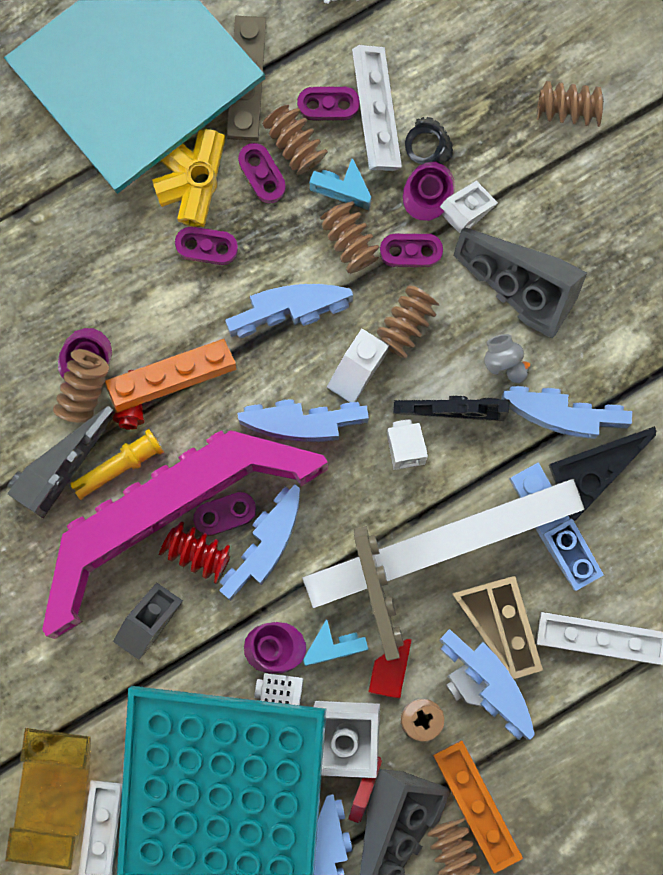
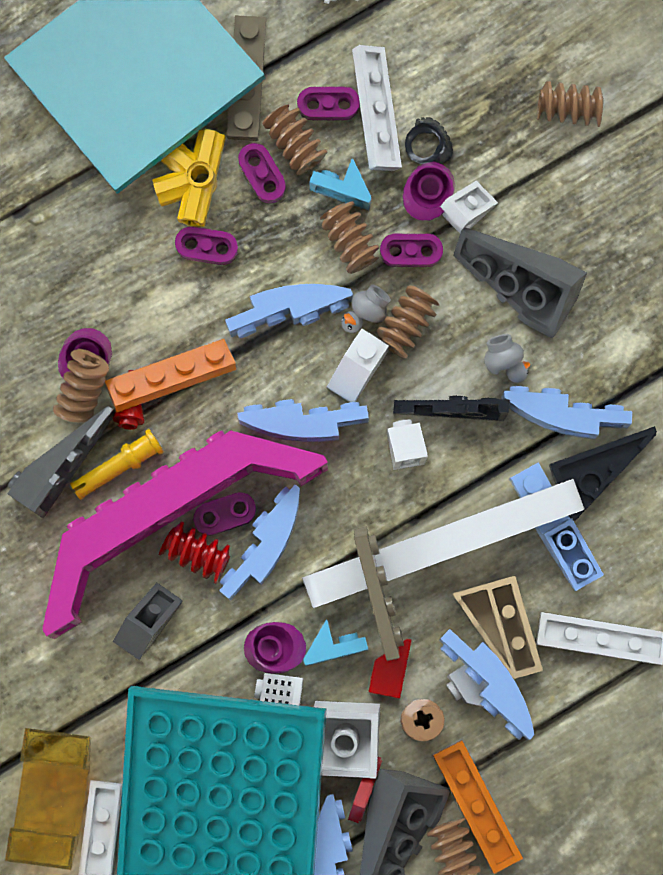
(368, 306): none -> light grey animal

